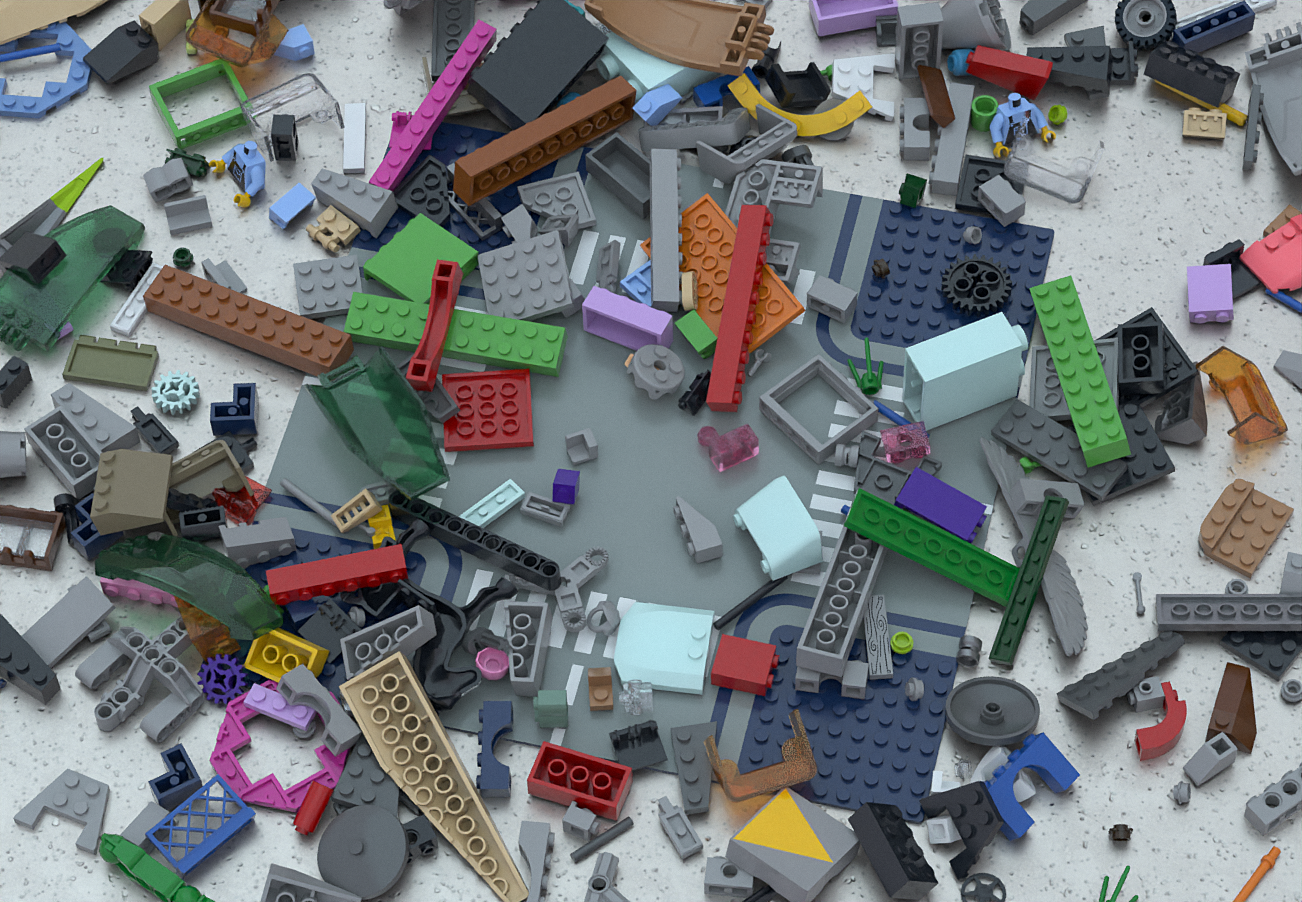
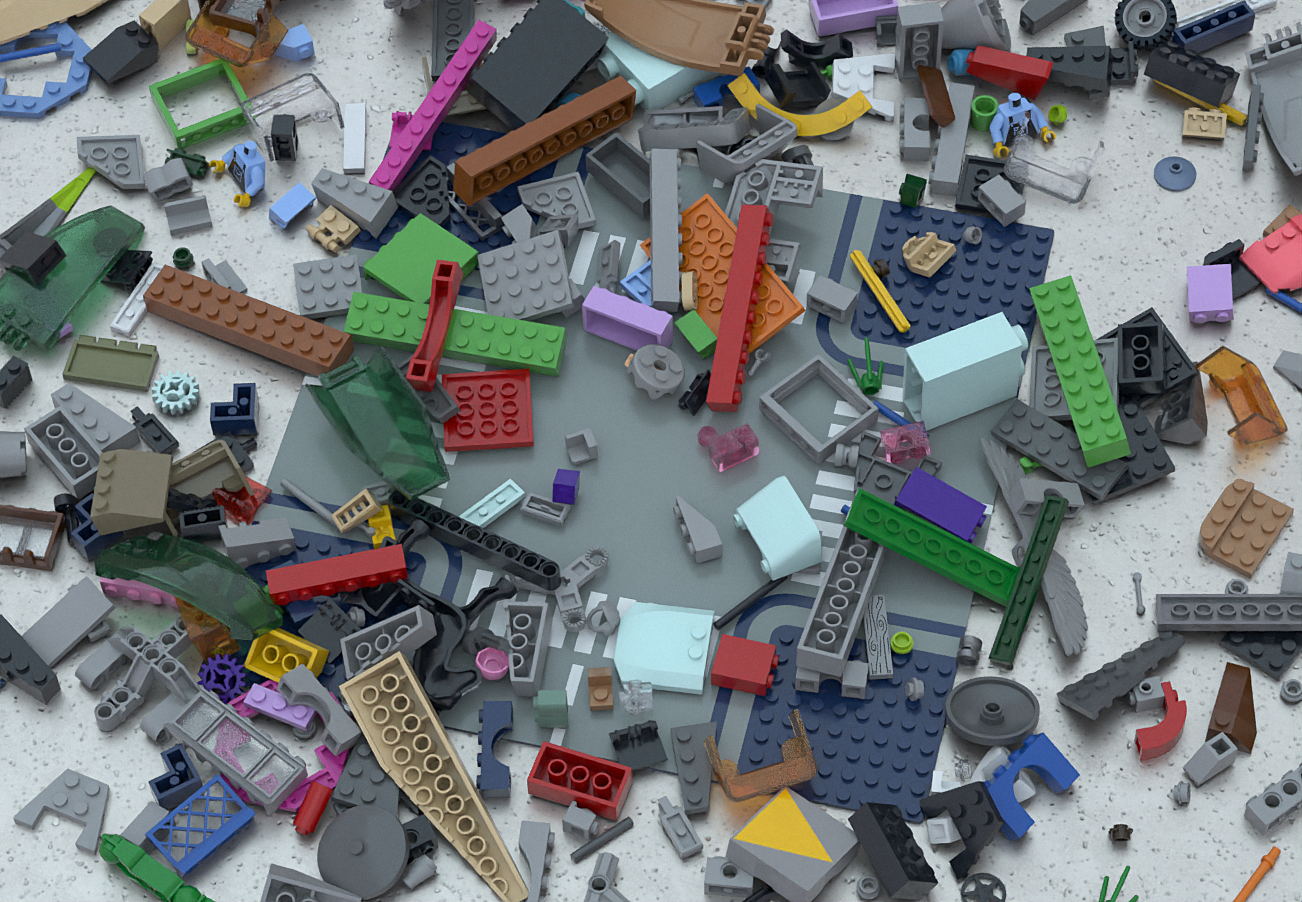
(115, 158): none -> light grey plate
(237, 749): none -> window
(419, 871): none -> light grey cone
(657, 104): light blue slope -> none
(822, 53): none -> black arch
(868, 881): none -> light grey plate
(880, 291): none -> yellow axle
(927, 254): none -> tan slope
(987, 294): black gear -> none
(1175, 173): none -> sand blue dish

